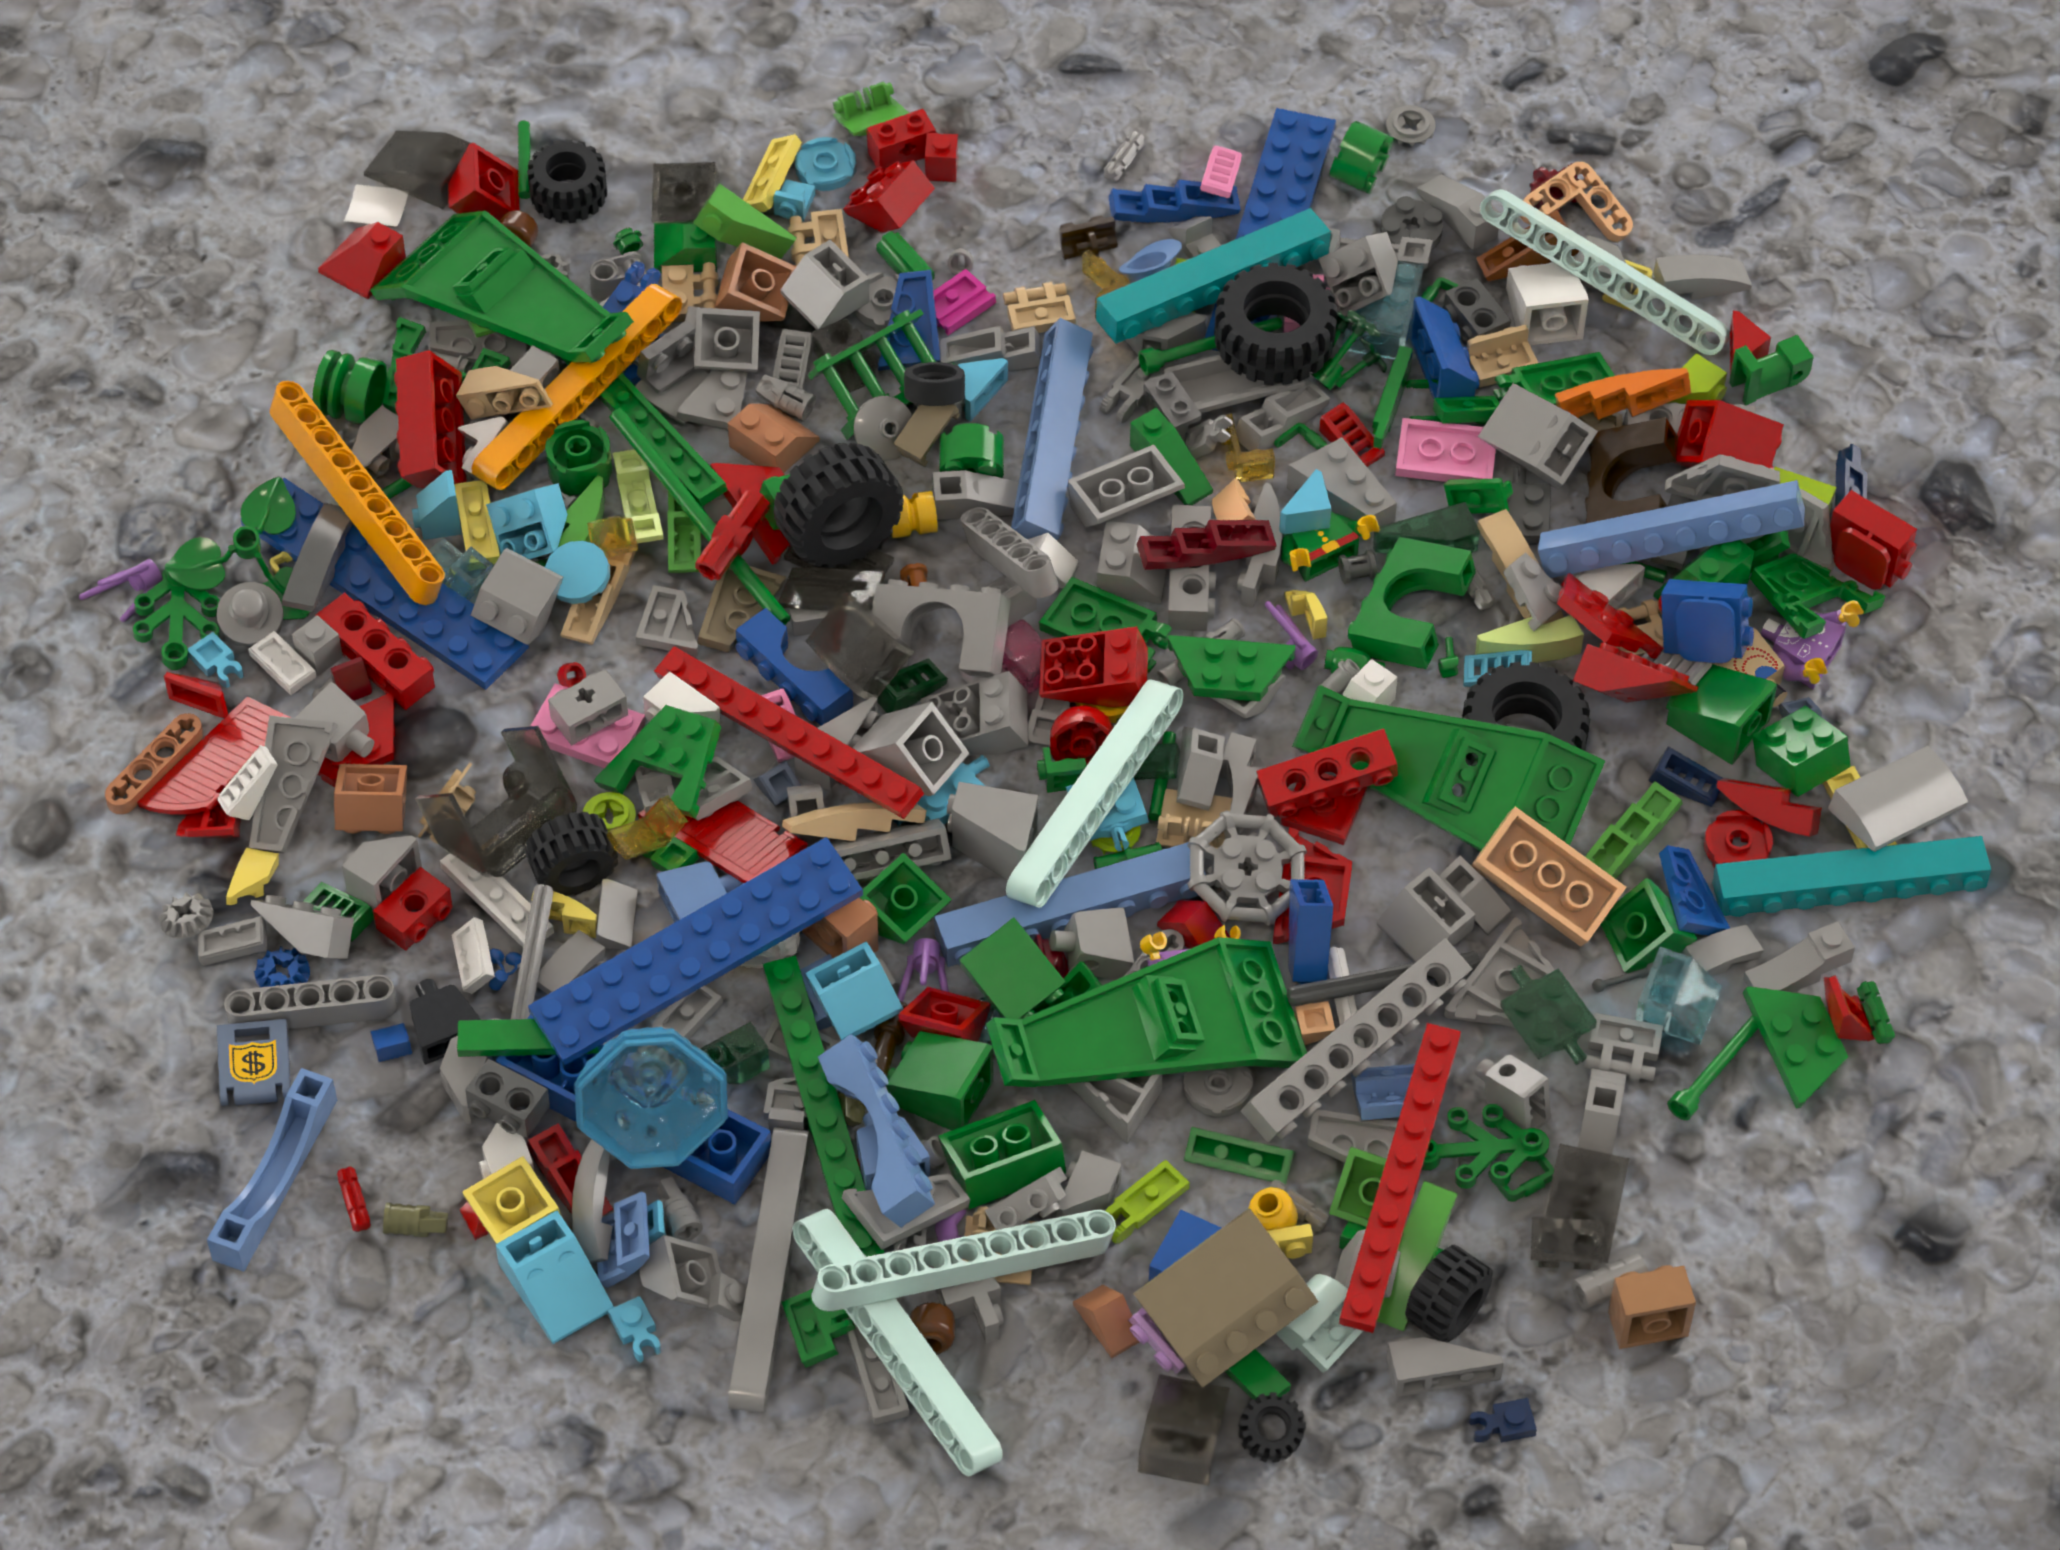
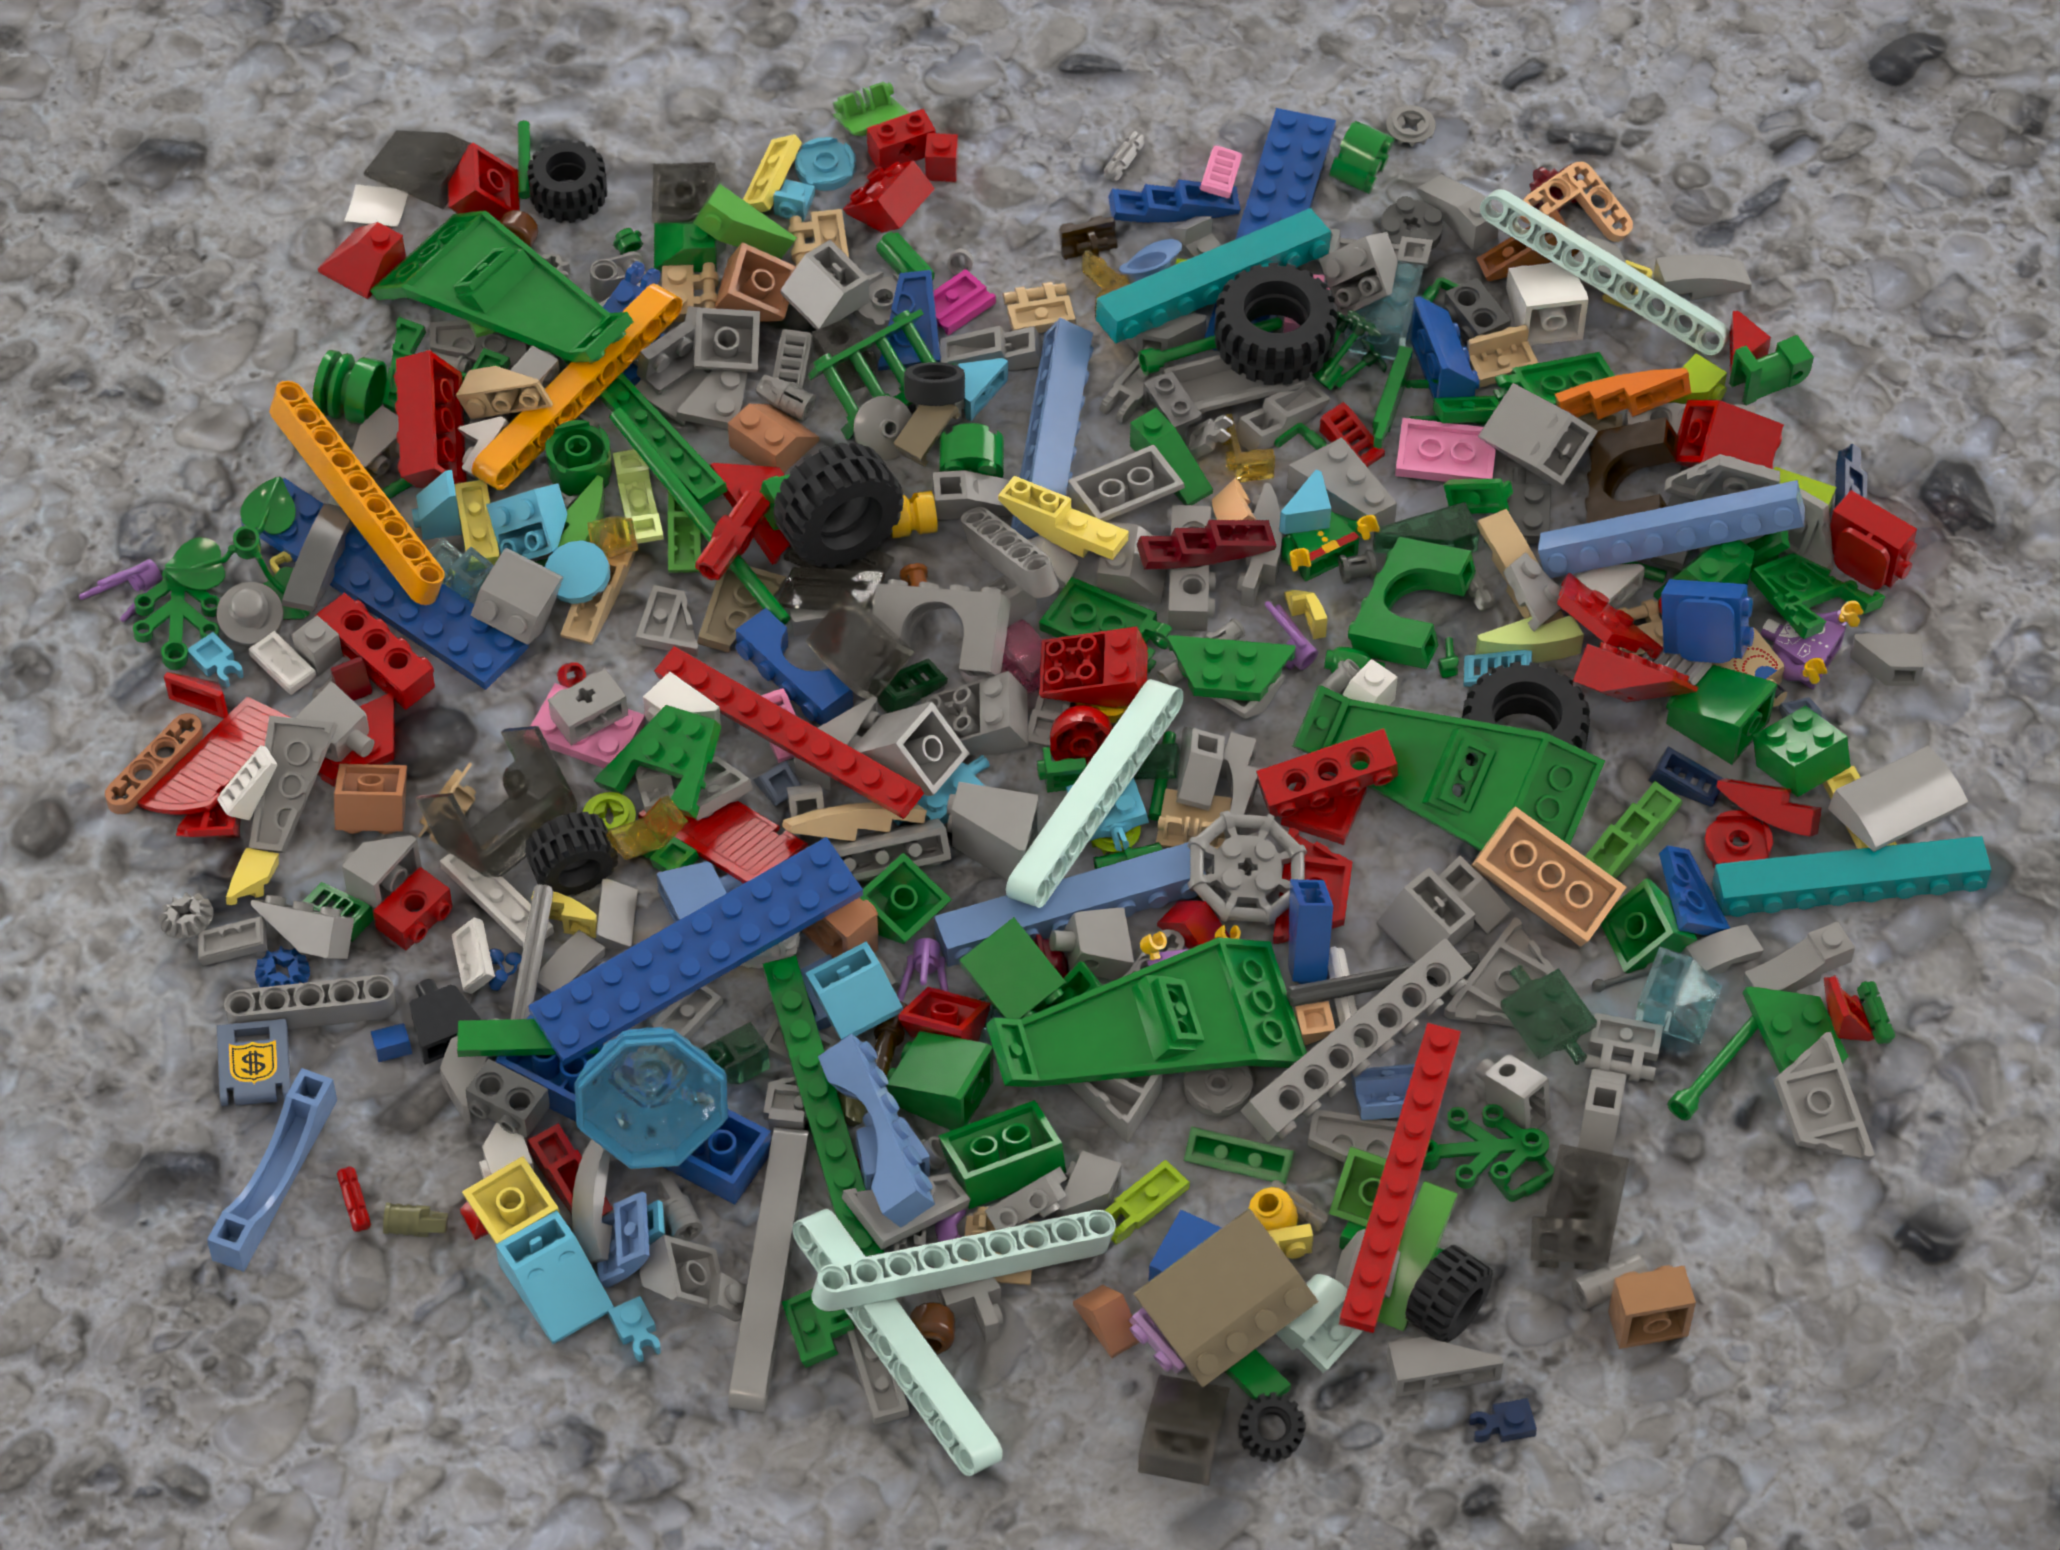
(1055, 520): none -> light yellow slope
(1822, 1103): none -> light grey wing
(1890, 657): none -> light grey slope

